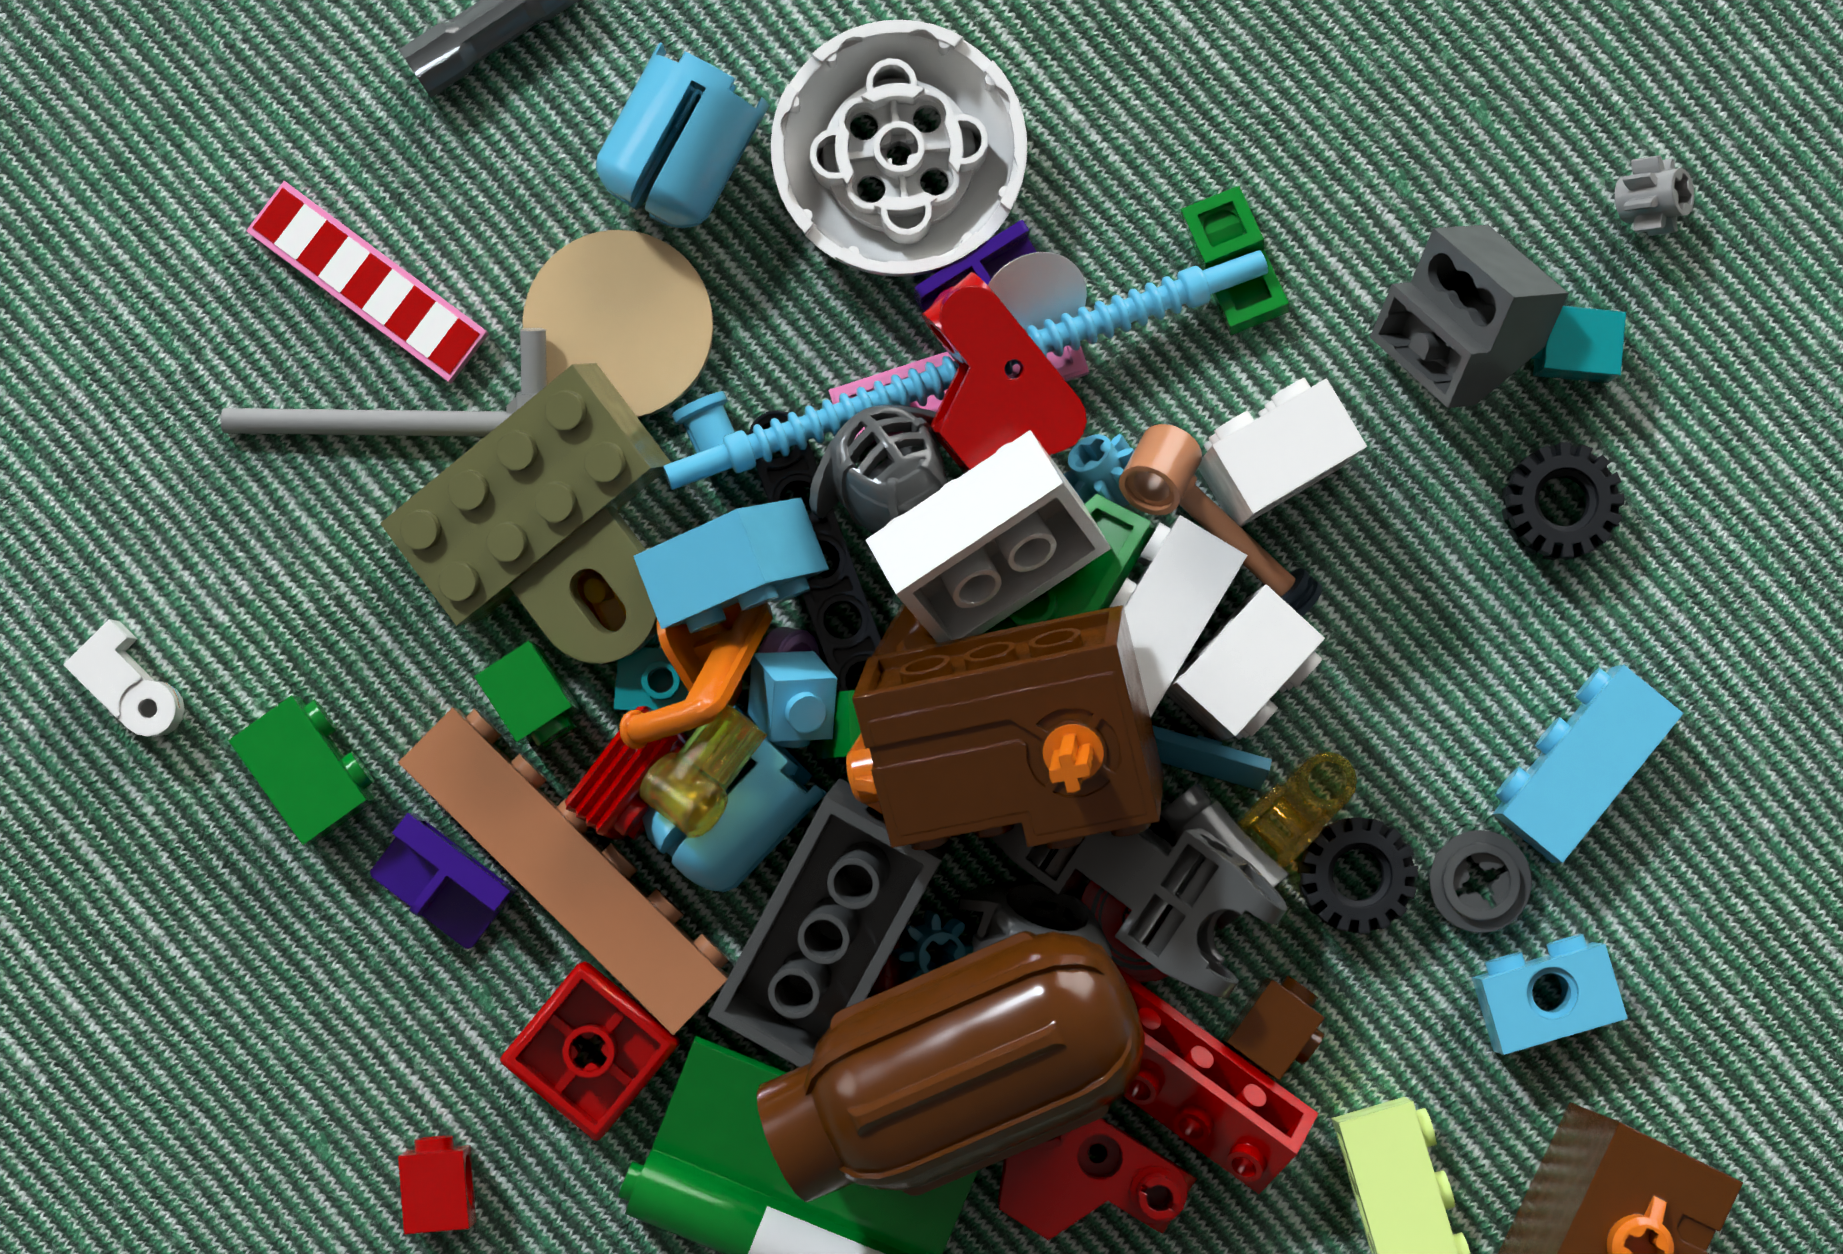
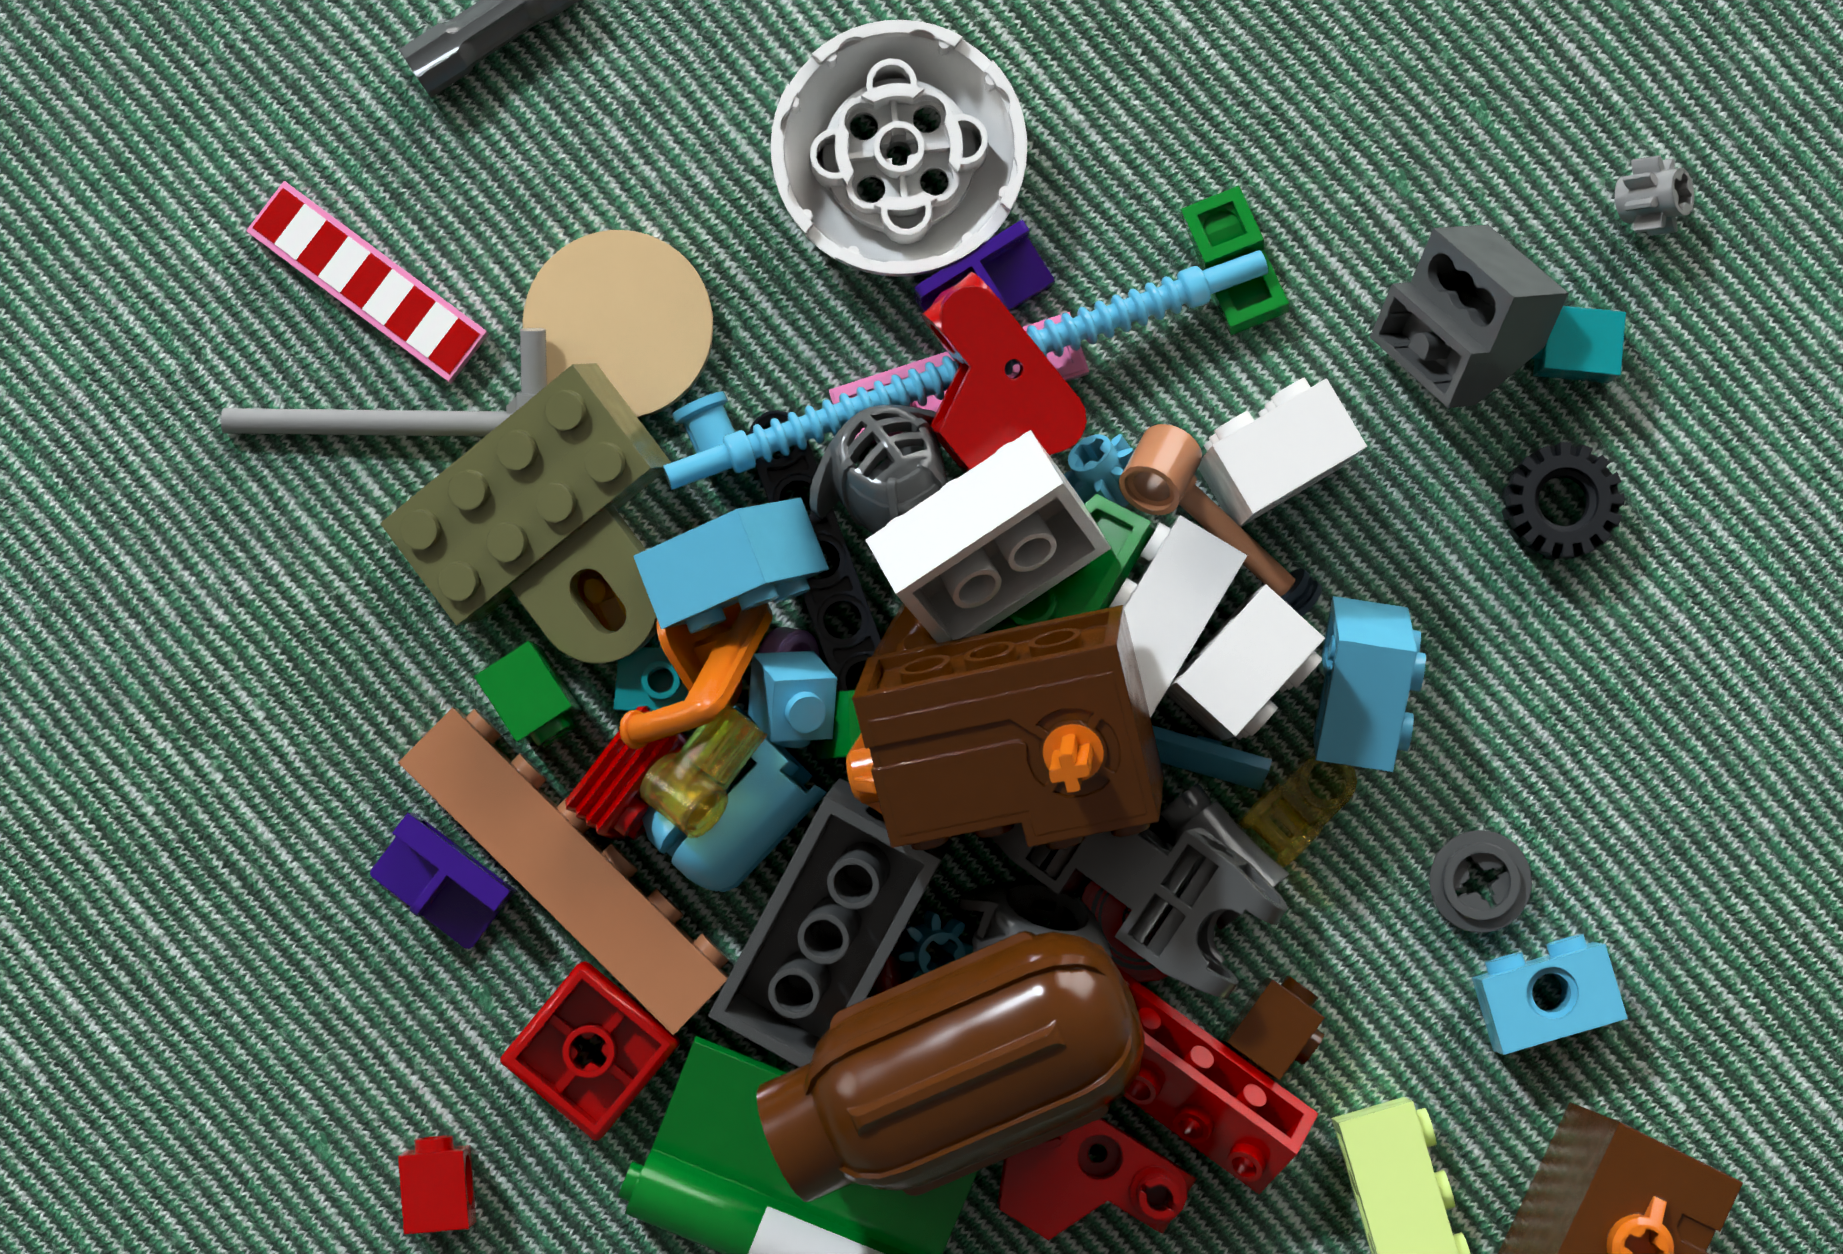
(123, 685): white leg -> none
(304, 769): green brick -> none
(677, 139): medium azure cylinder -> none
(1040, 288): white sticker -> none
(1368, 672): none -> medium azure brick
(1396, 880): black tyre -> none
(1585, 761): medium azure brick -> none

